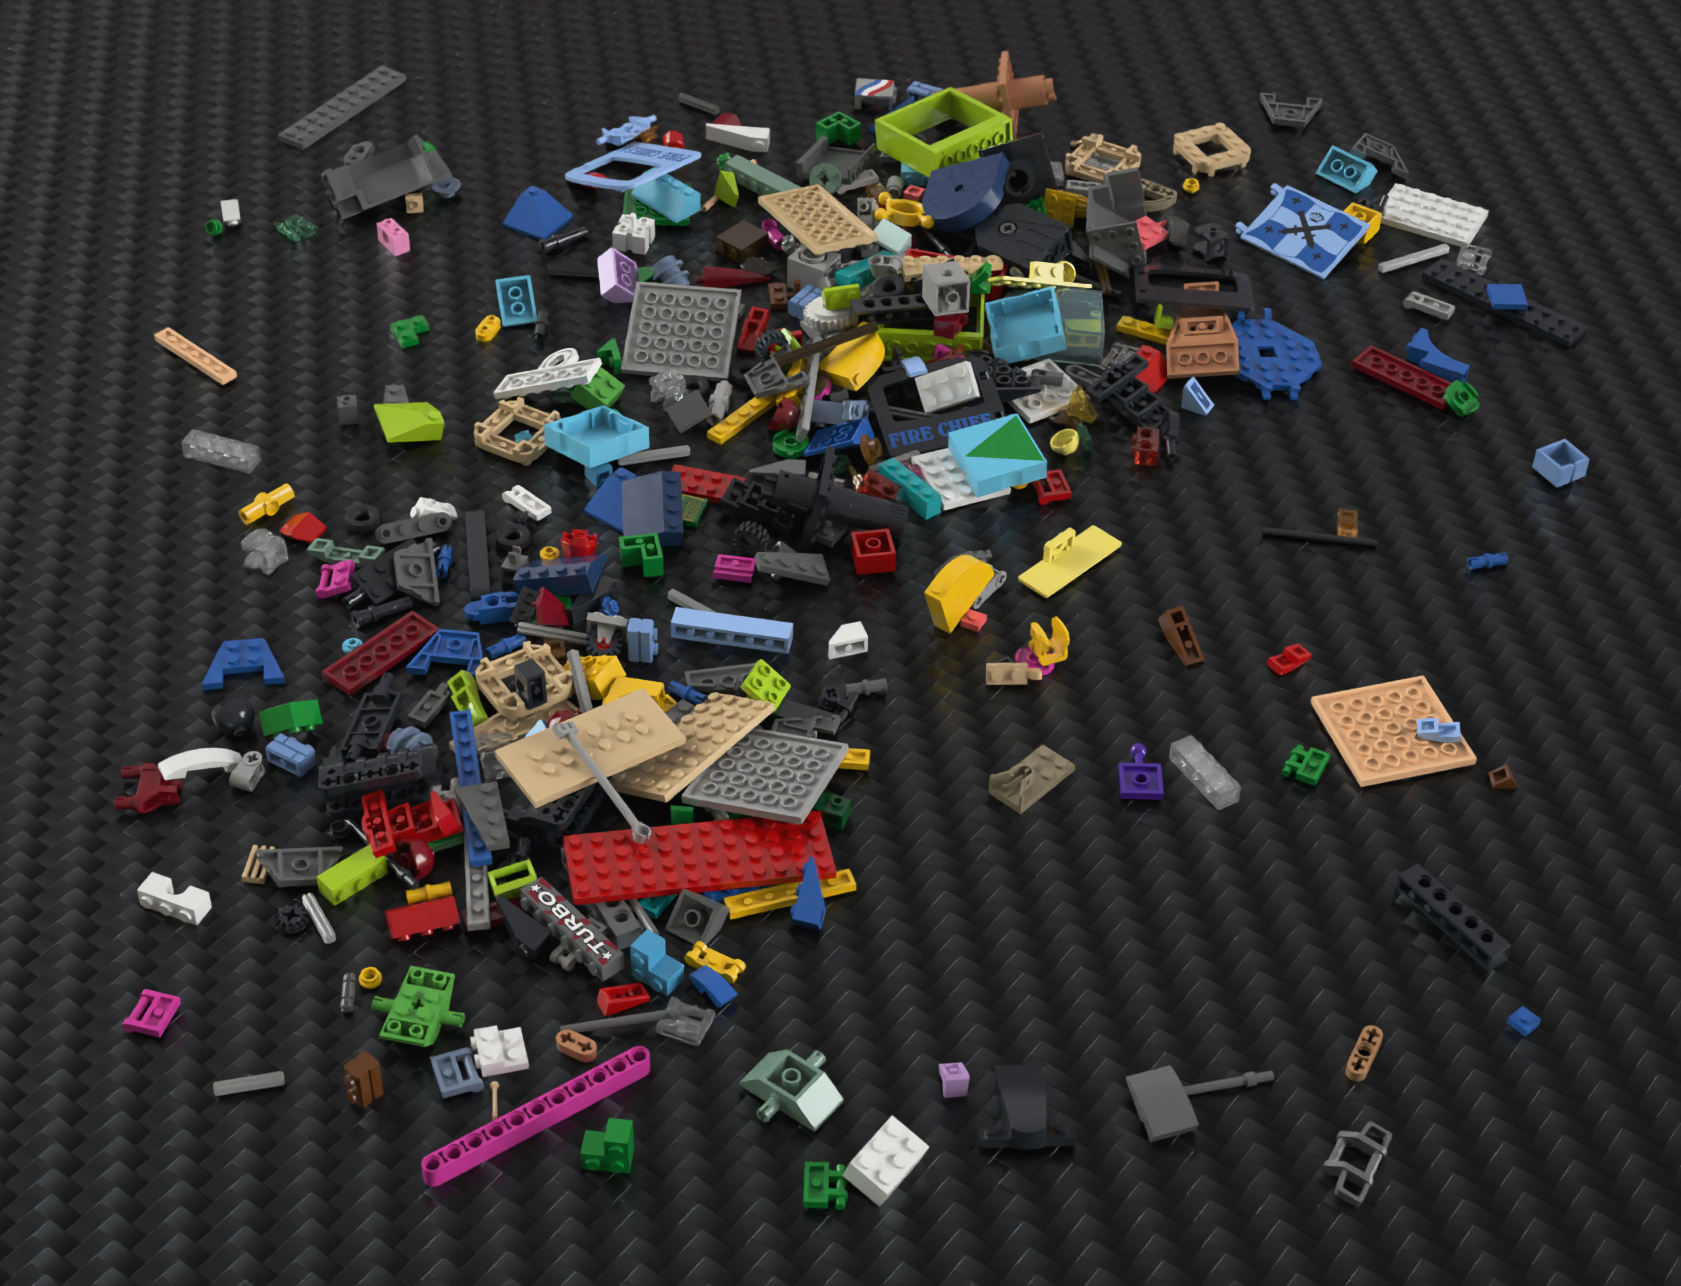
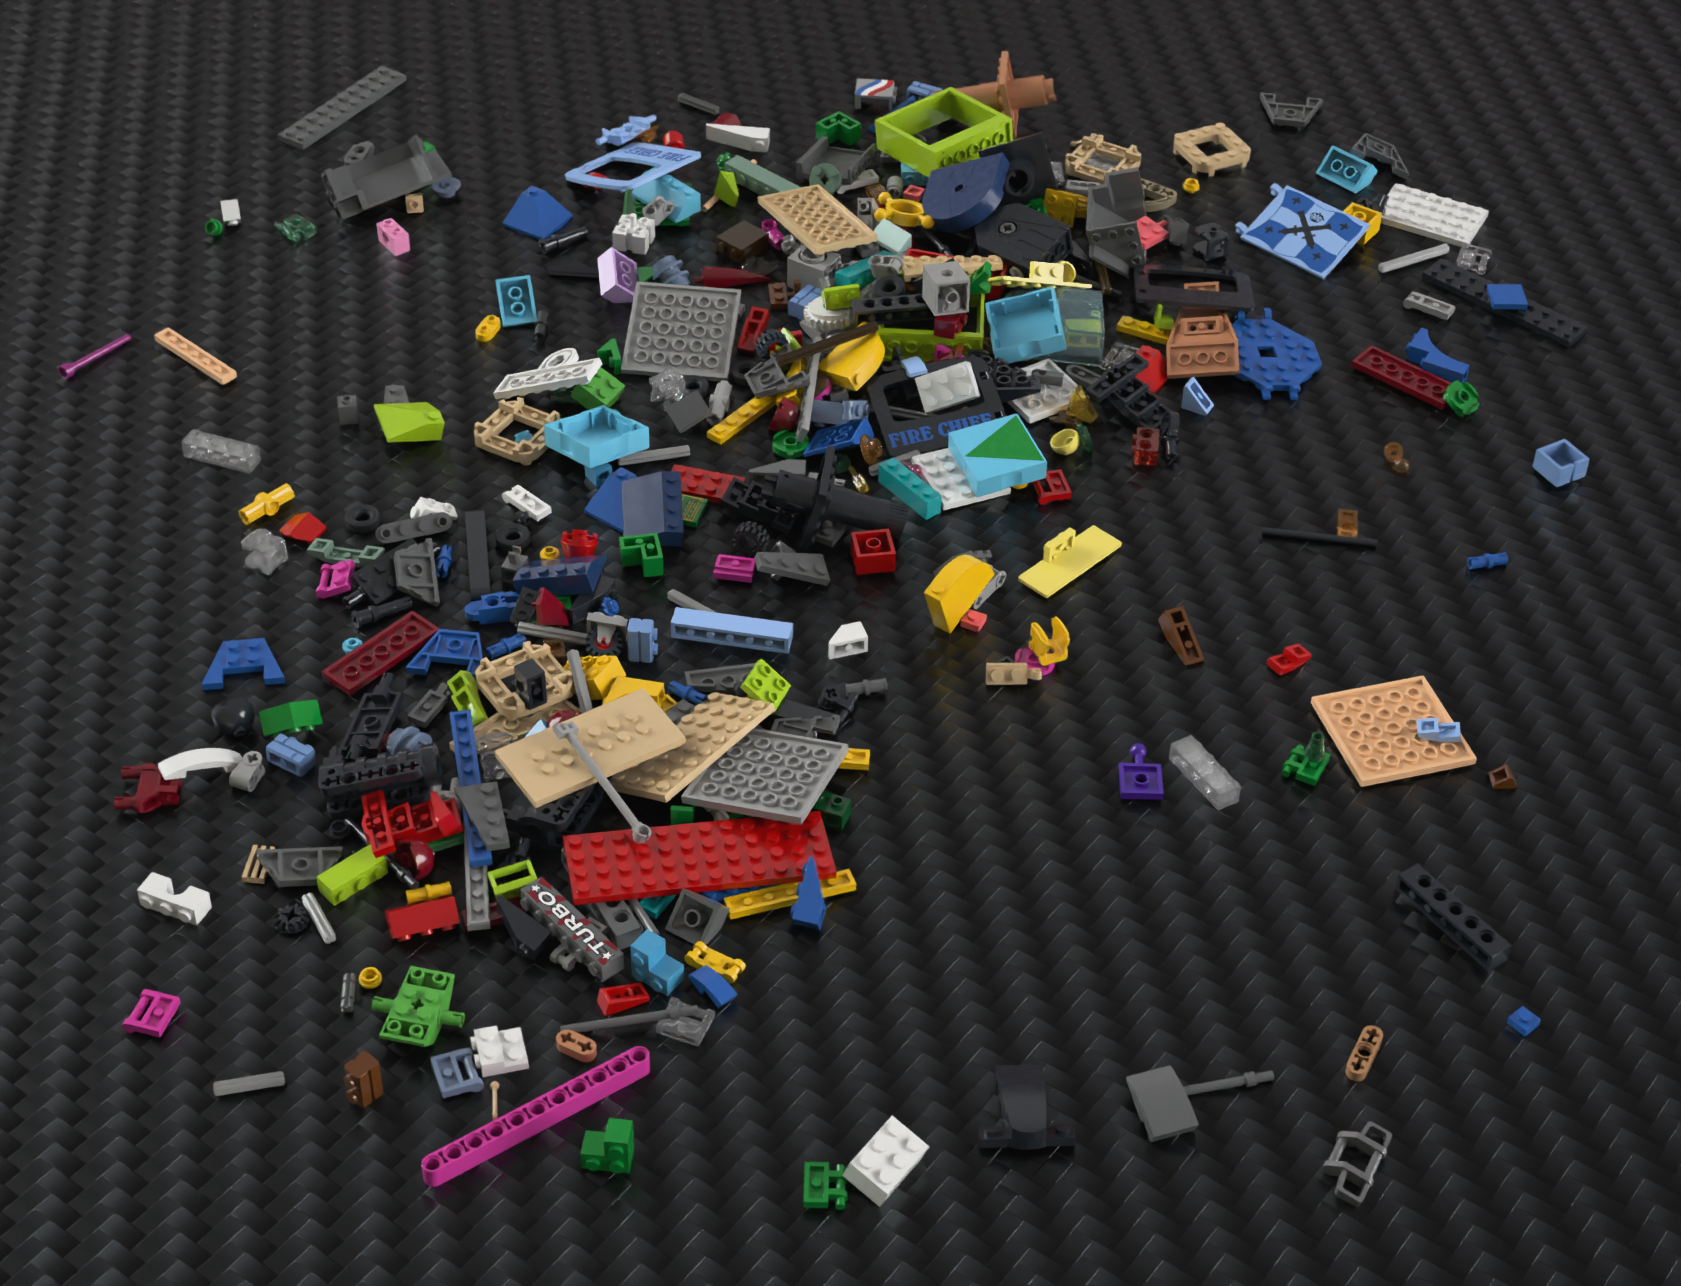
(67, 370): none -> magenta piece
(406, 330): green plate -> none
(658, 209): none -> light grey piece
(793, 1088): sand green slope -> none
(878, 486): clear red brick -> none
(954, 1079): lavender slope -> none
(1030, 779): dark tan plate -> none
(1315, 749): none -> clear green cone
(1401, 464): none -> clear orange plate

